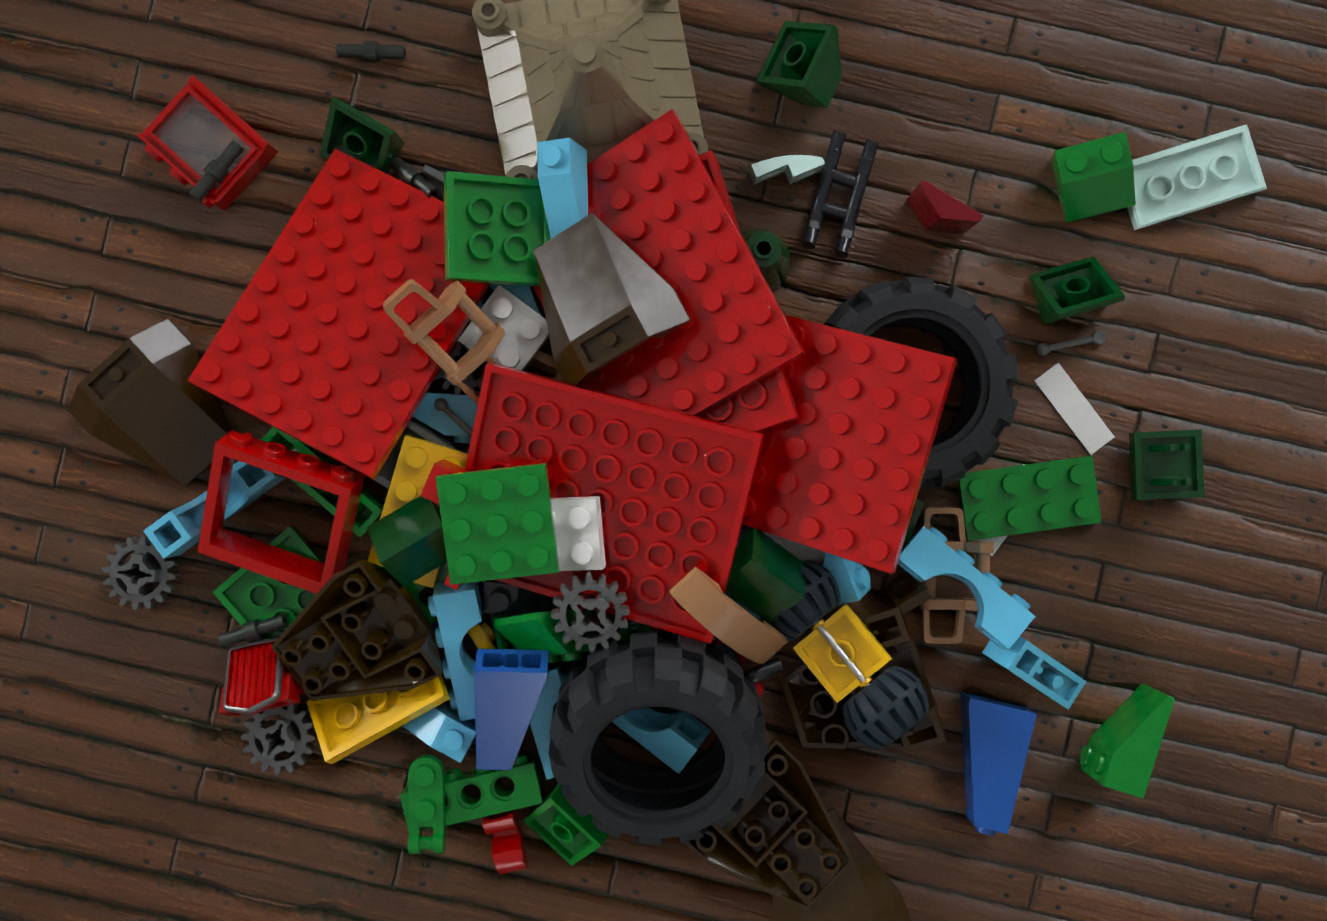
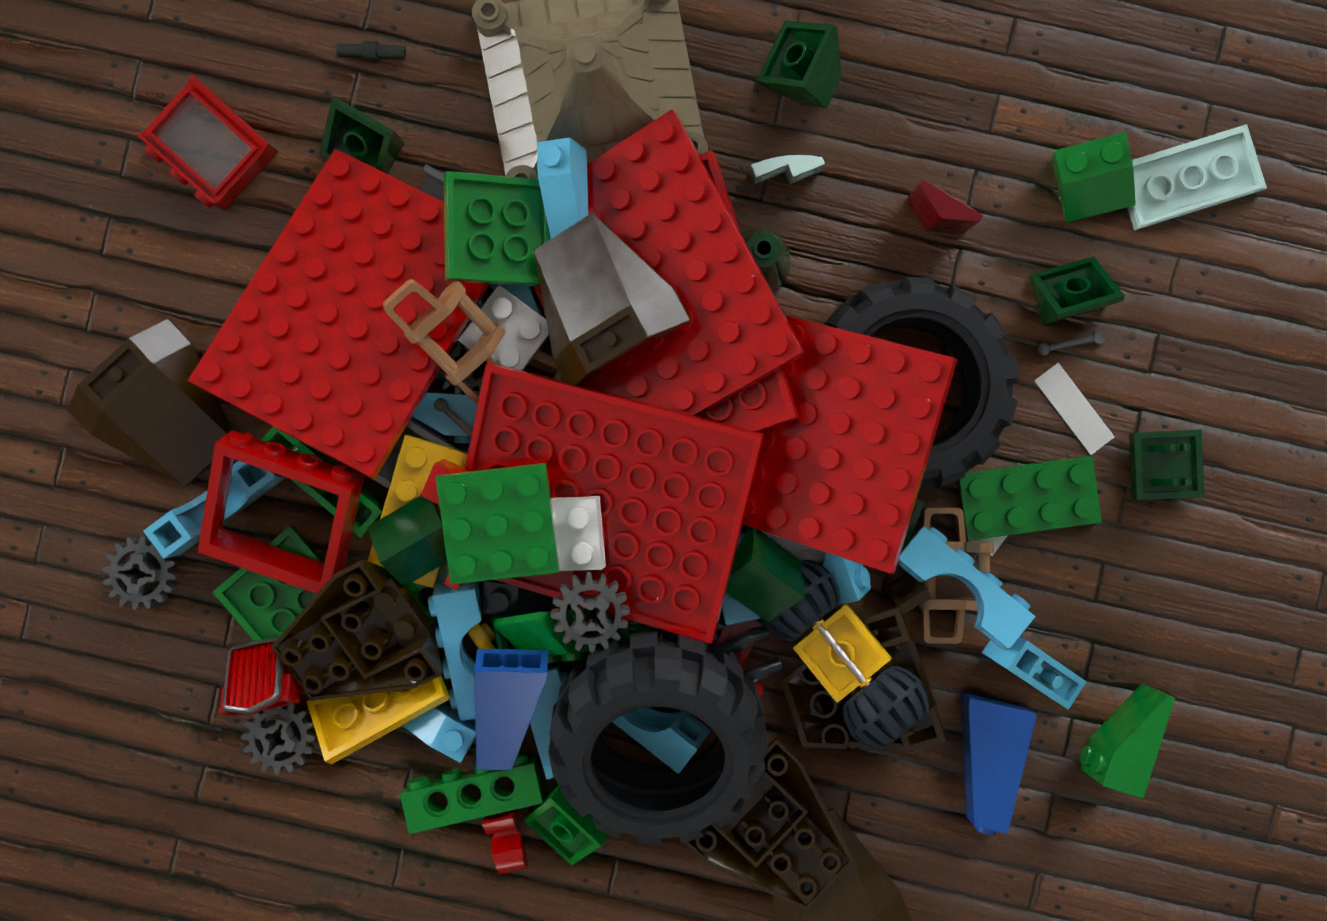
(216, 171): pearl dark grey bar -> none
(253, 630): pearl dark grey bar -> none
(414, 177): pearl dark grey bar -> none
(426, 805): green plate -> none
(726, 618): medium nougat slope -> none
(856, 182): black piece -> none

